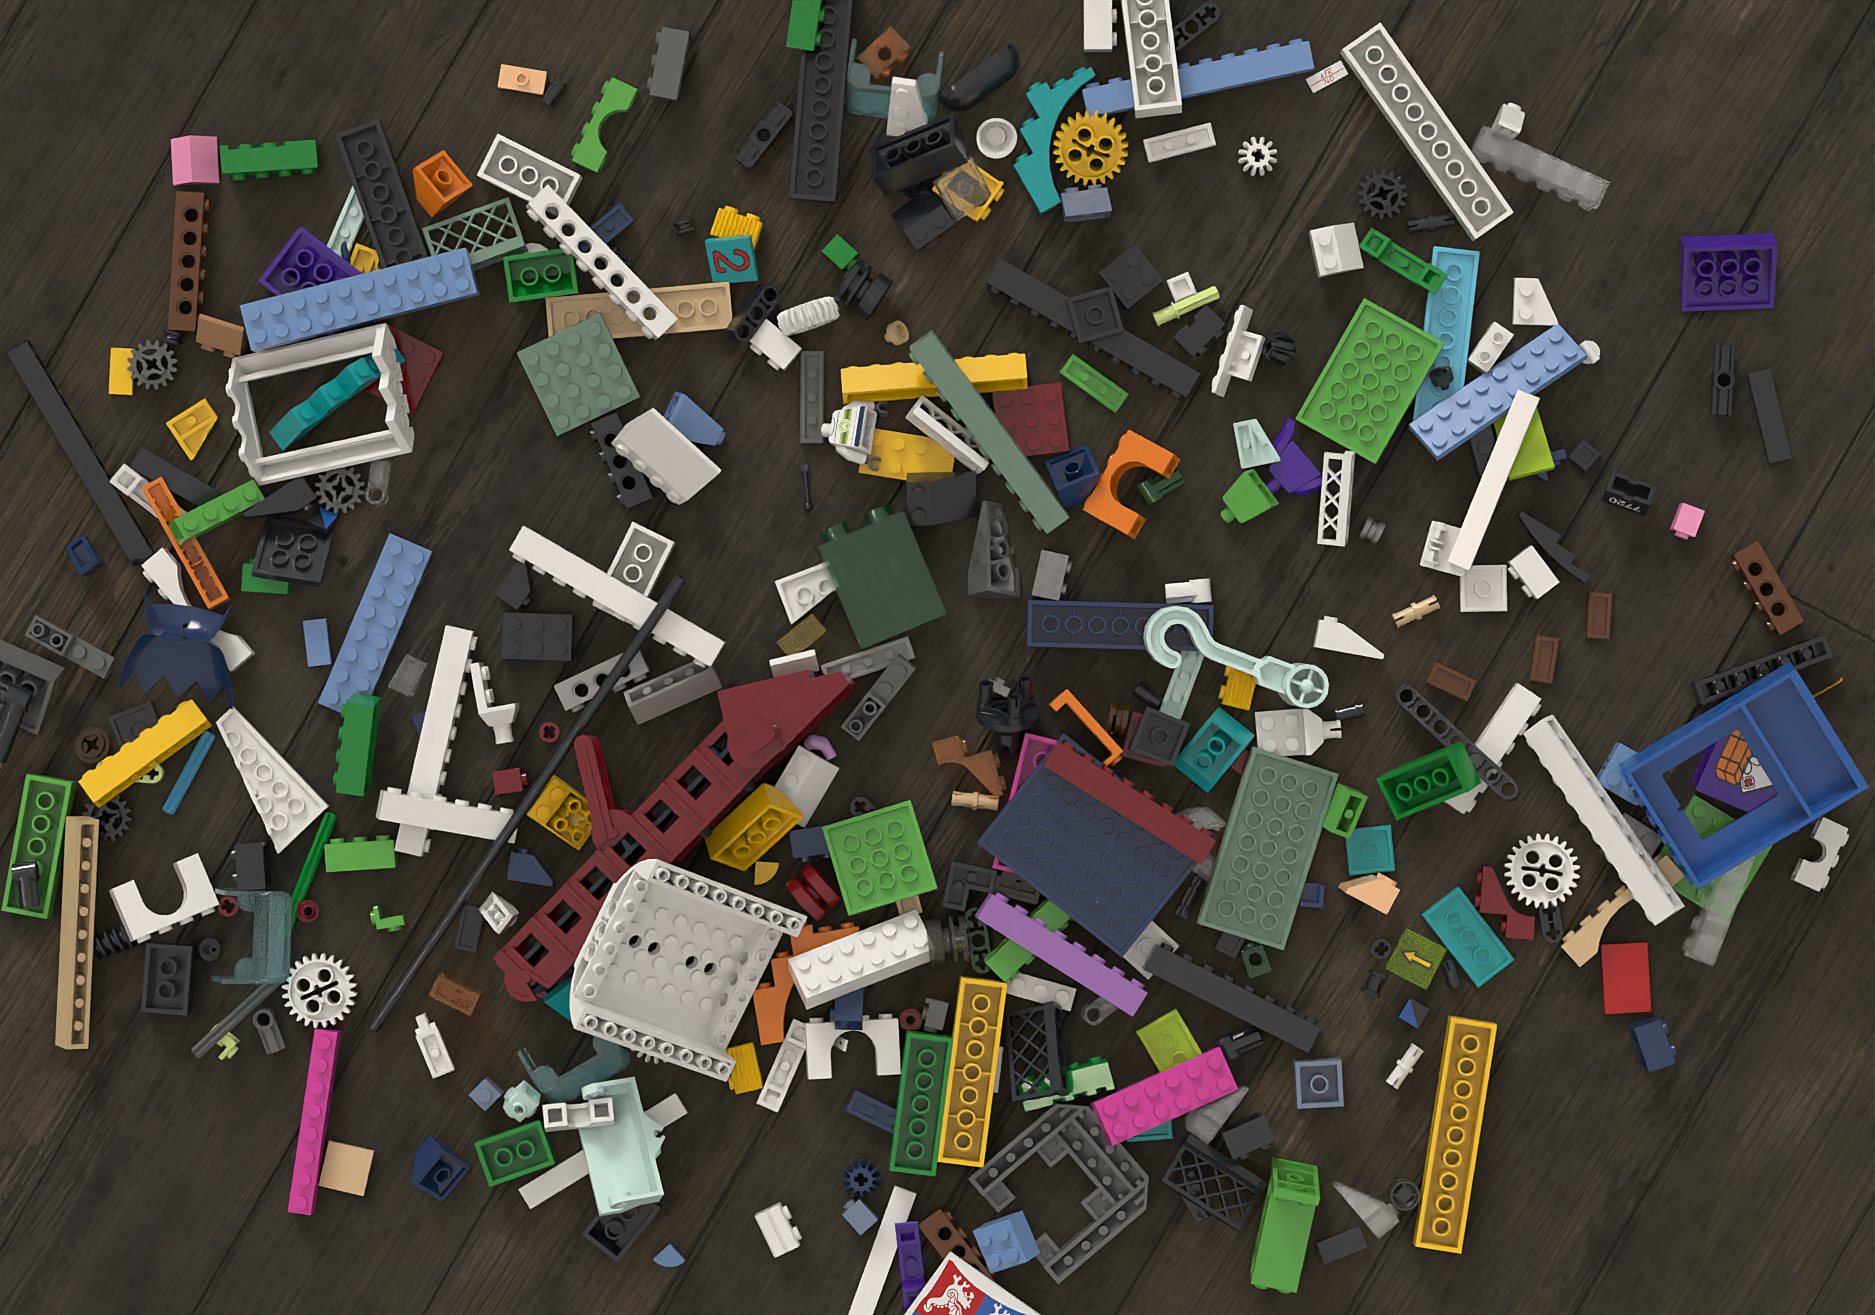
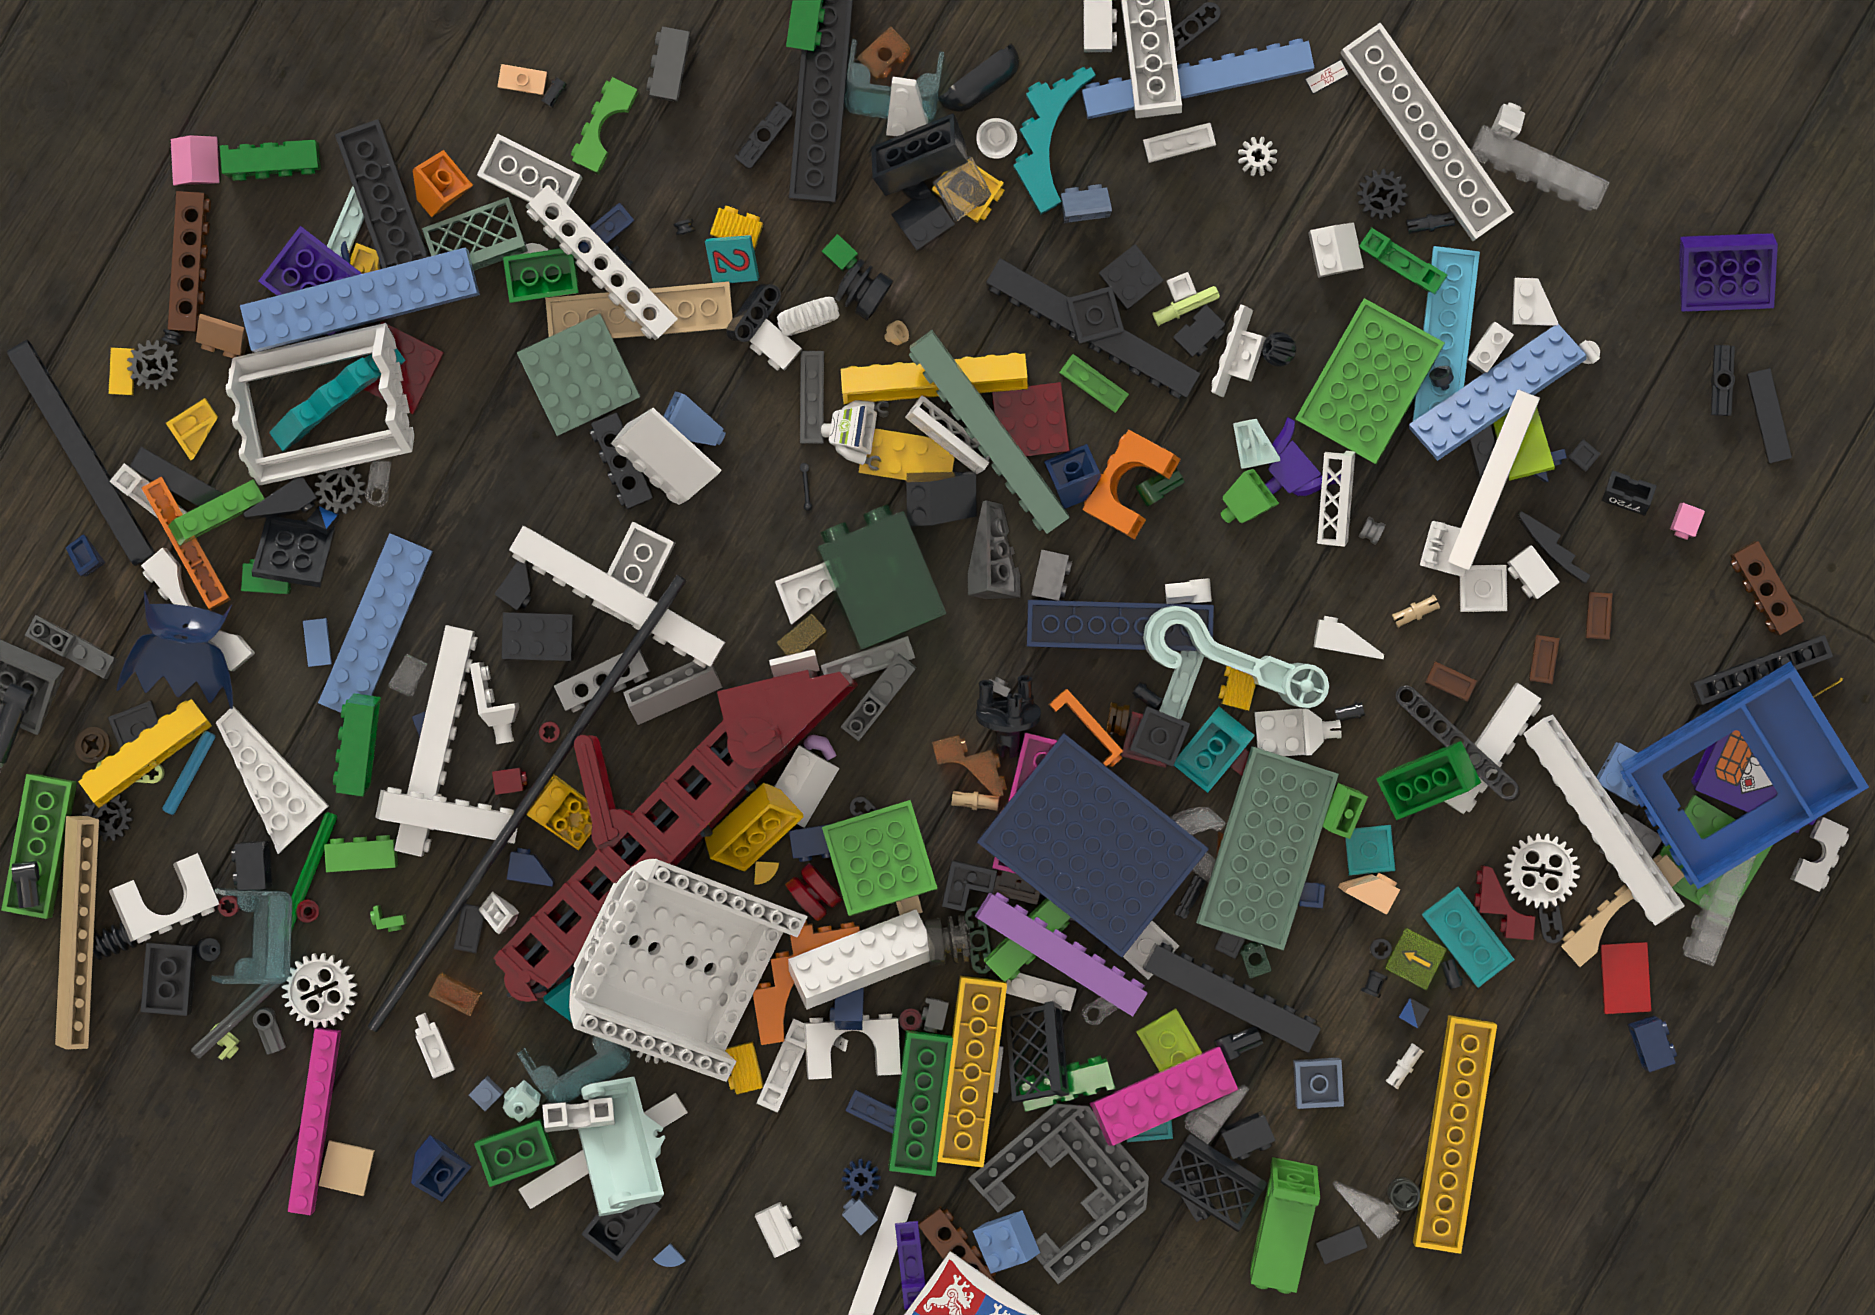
(1099, 129): yellow gear -> none
(1128, 802): dark red brick -> none

